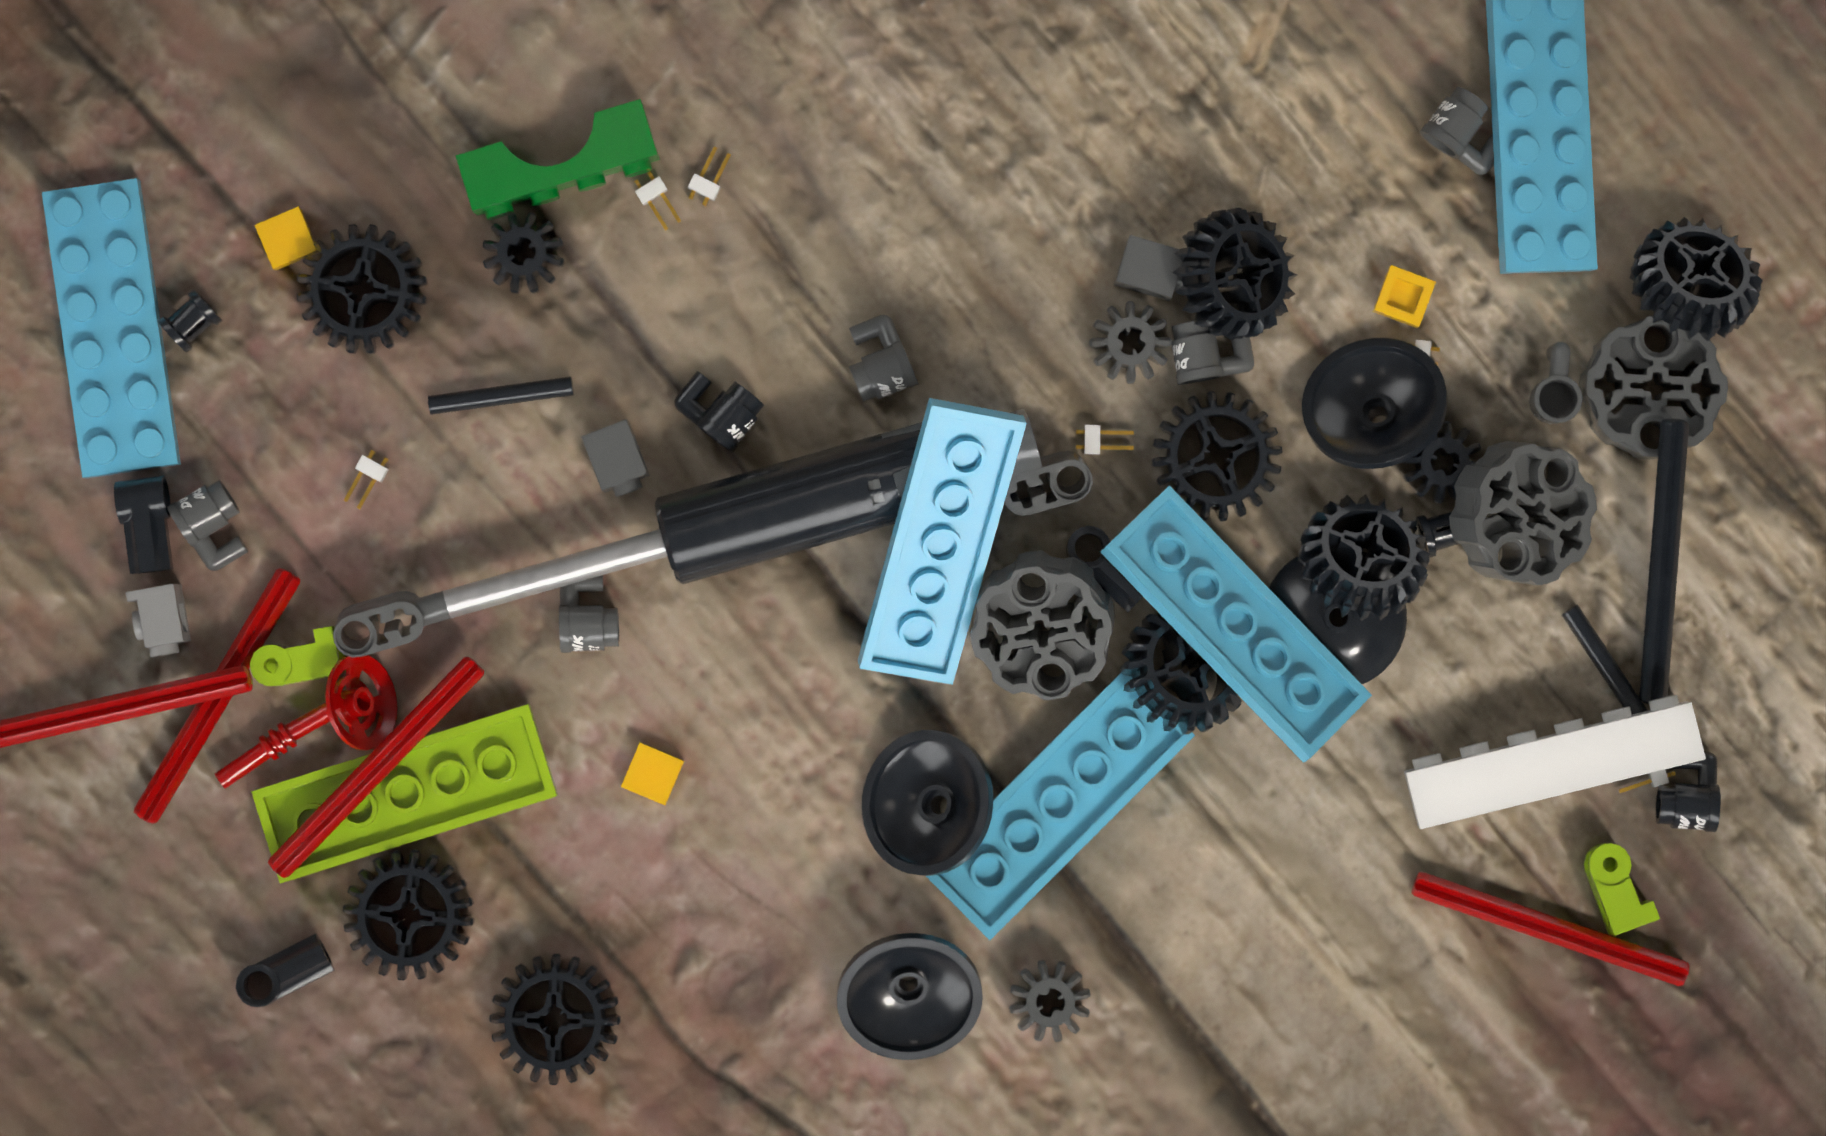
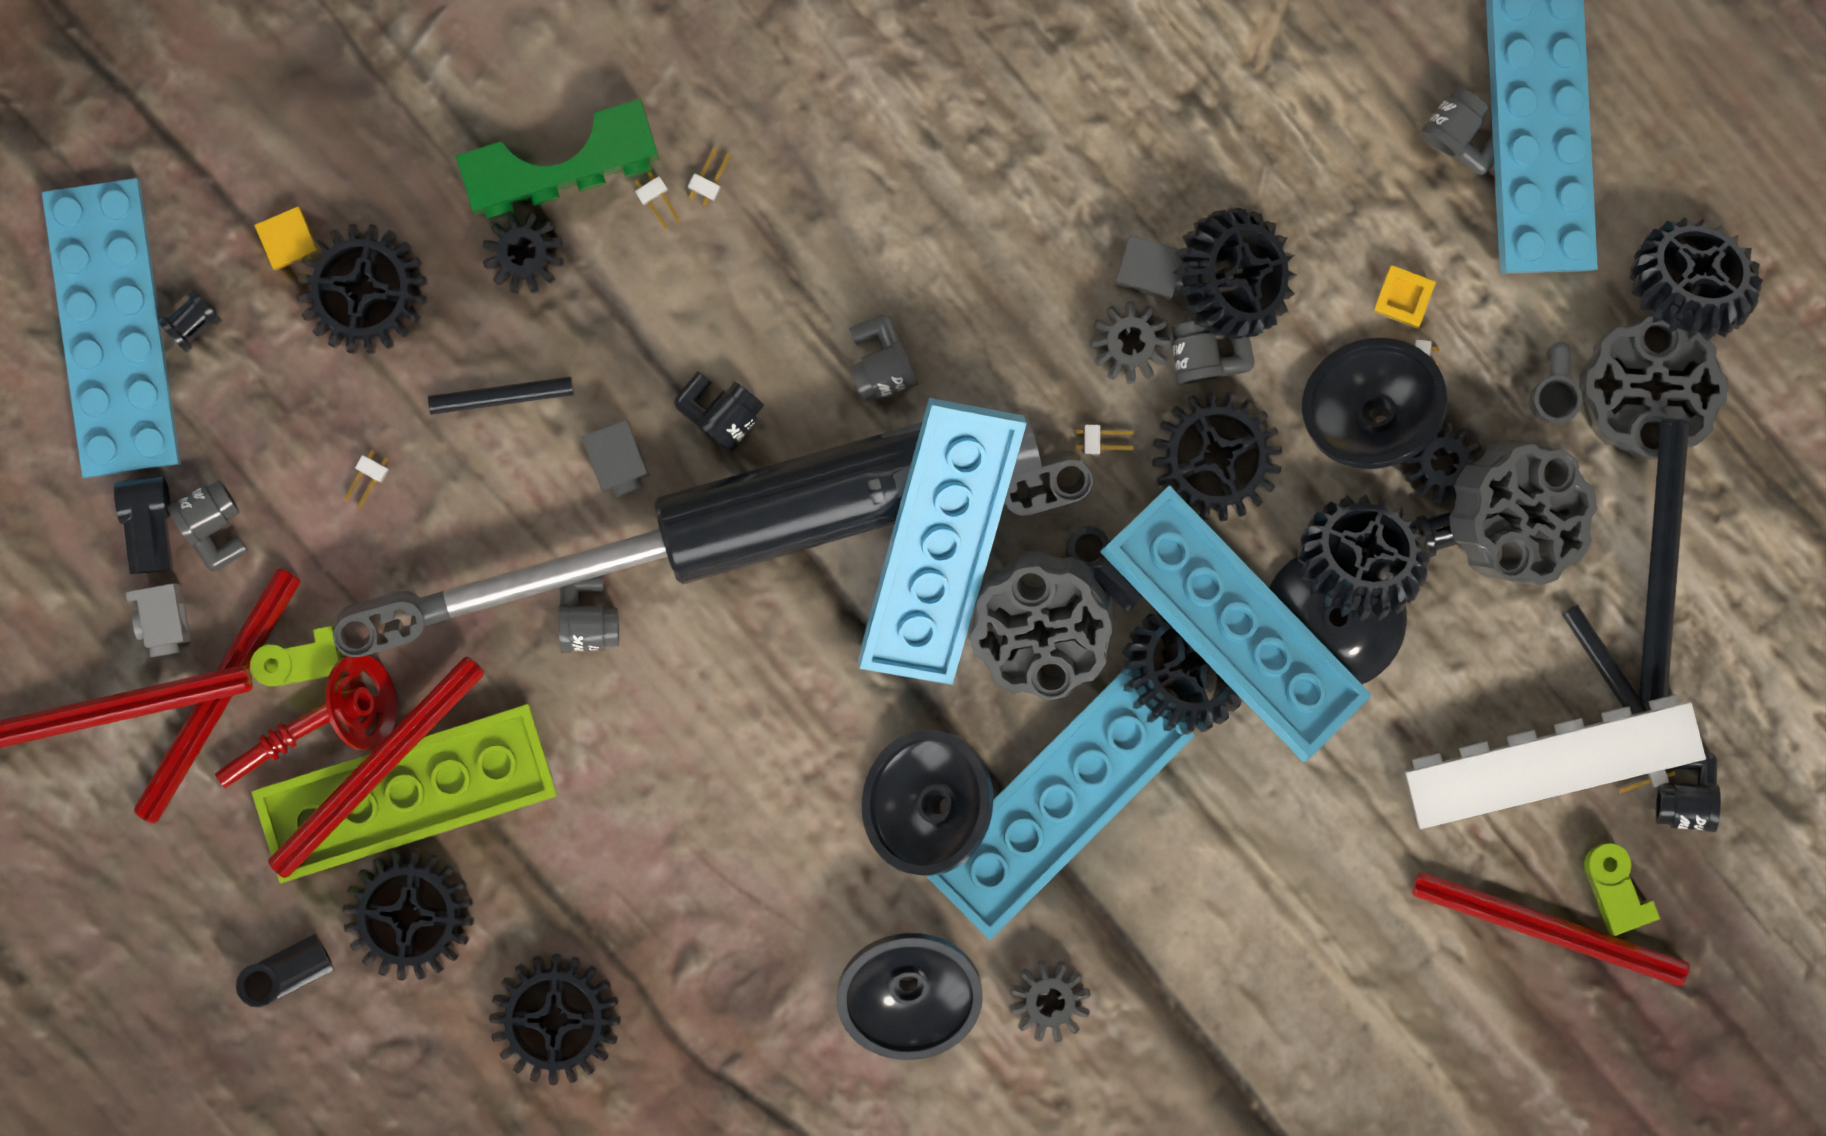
(652, 773): yellow tile -> none

